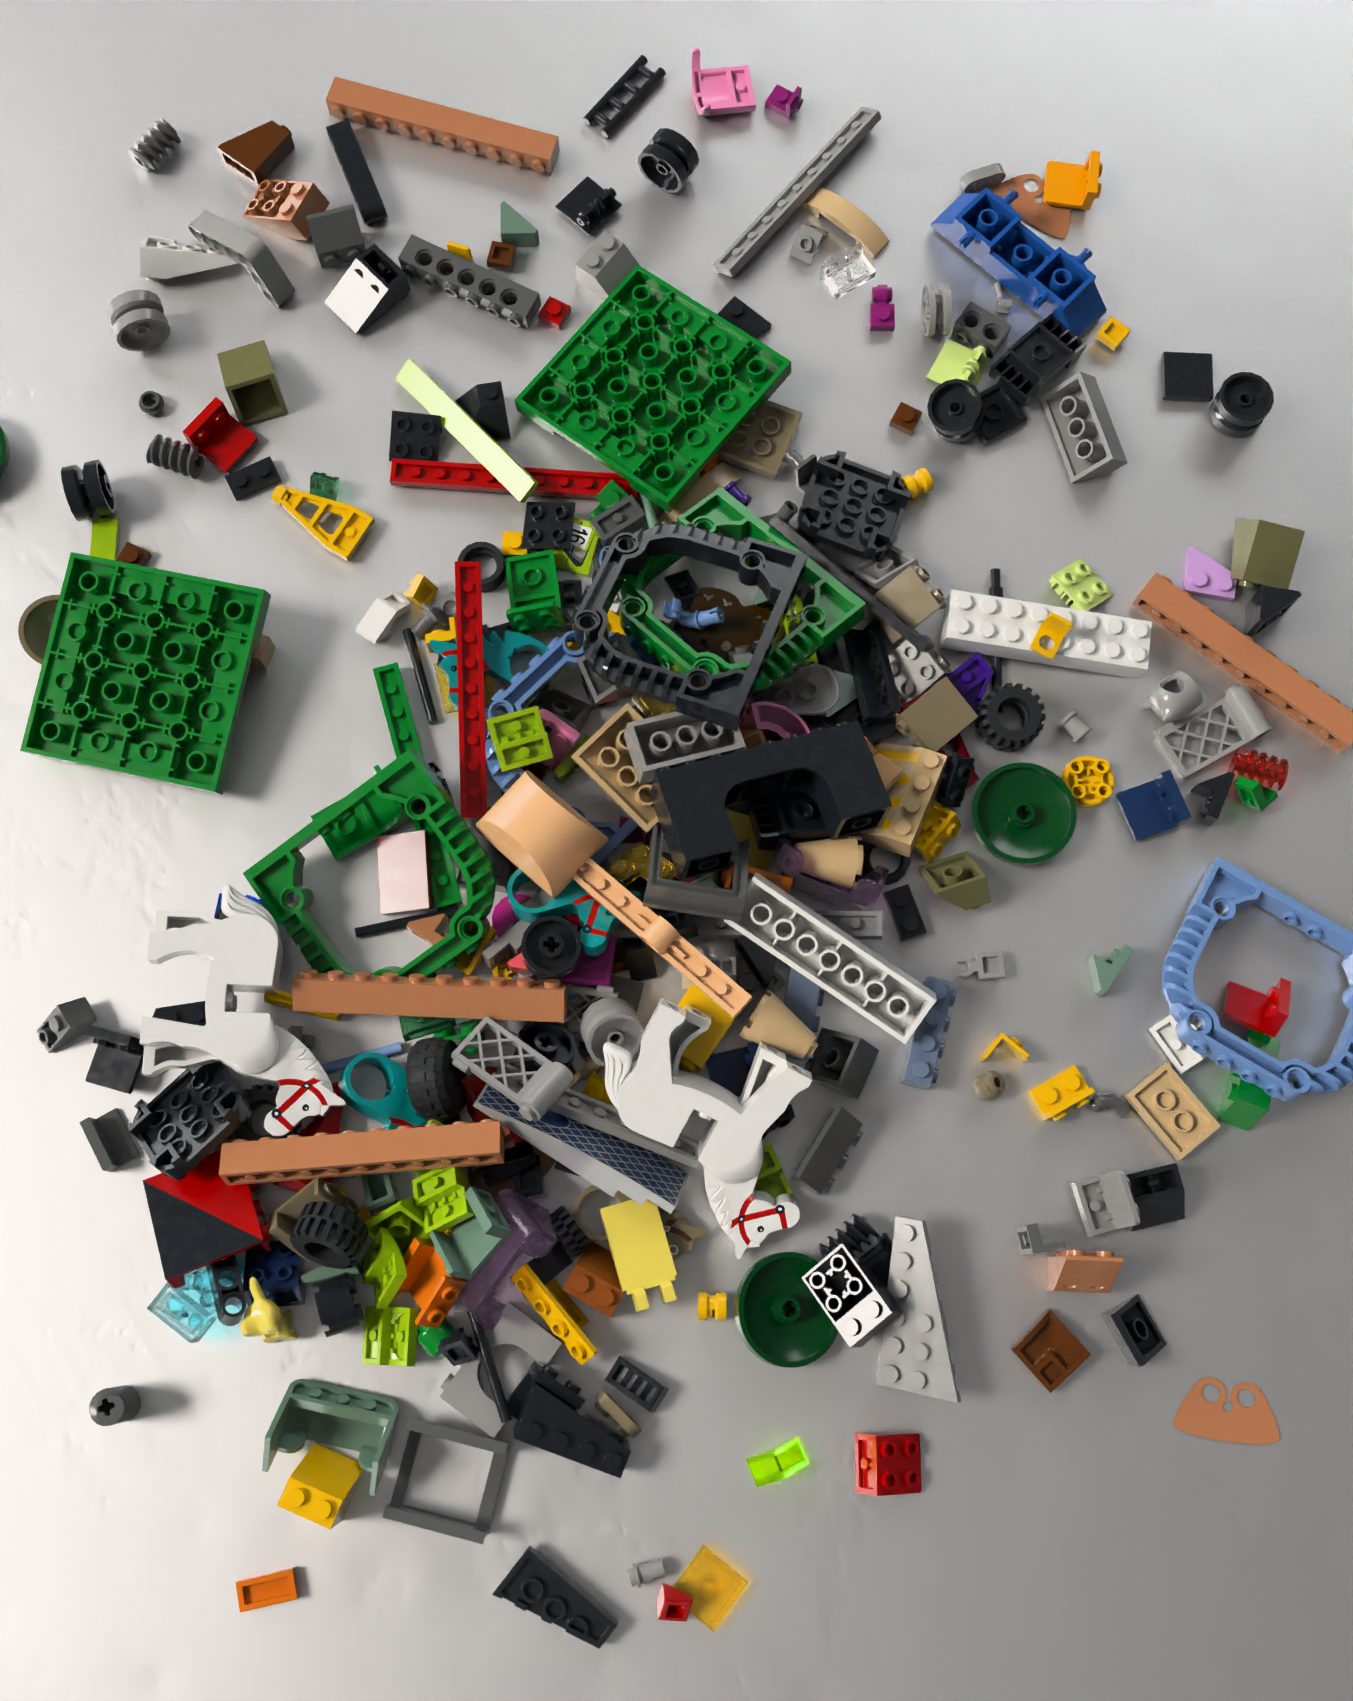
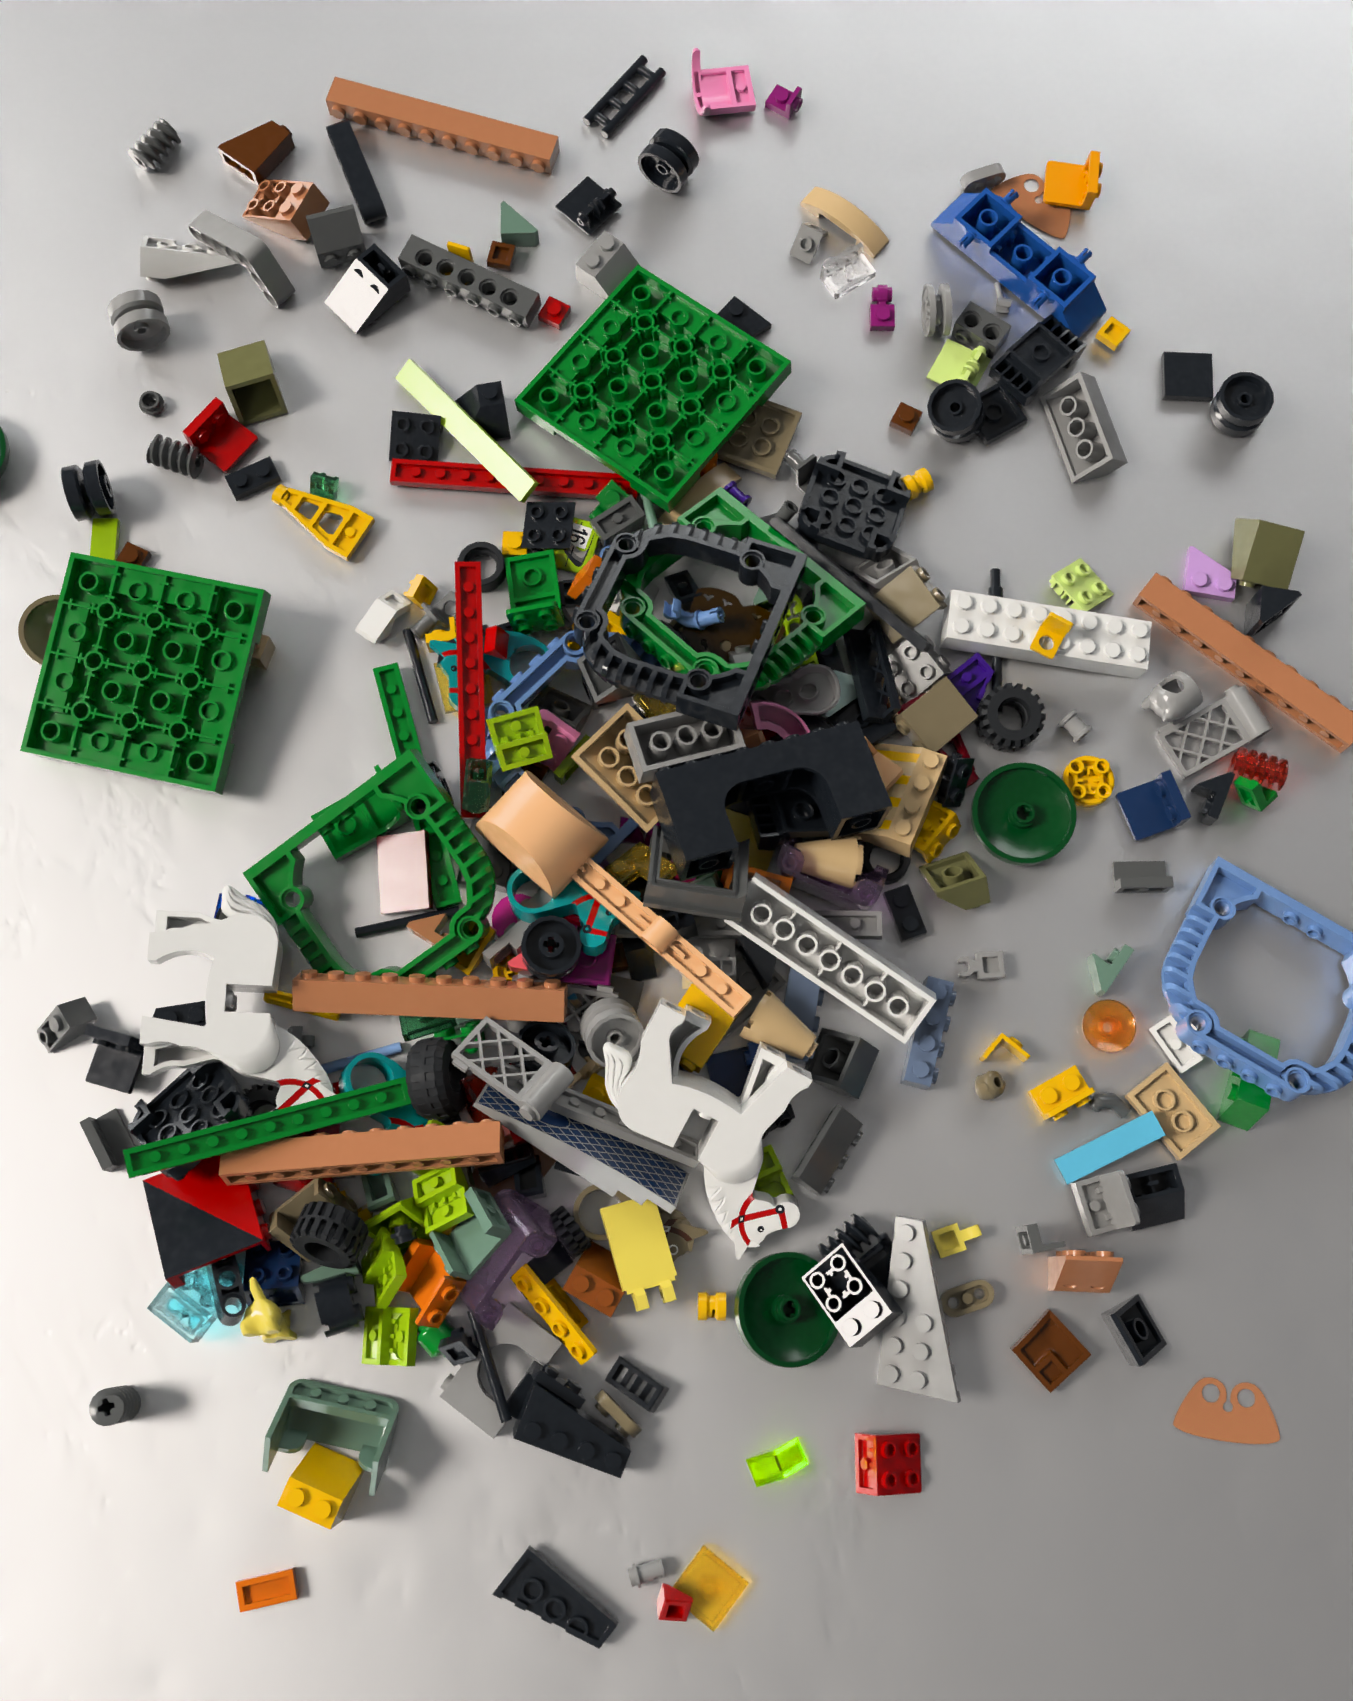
(265, 1127): none -> green plate
(404, 1233): none -> black plate
(435, 1521): dark grey piece -> none
(477, 785): none -> clear green brick
(496, 642): none -> red slope
(584, 577): none -> orange tile
(797, 191): light grey plate -> none
(951, 1239): none -> light yellow plate
(965, 1298): none -> dark tan plate
(1109, 1147): none -> medium azure tile
(1118, 1017): none -> clear orange dish
(1141, 877): none -> dark grey panel
(1257, 1010): red bracket -> none

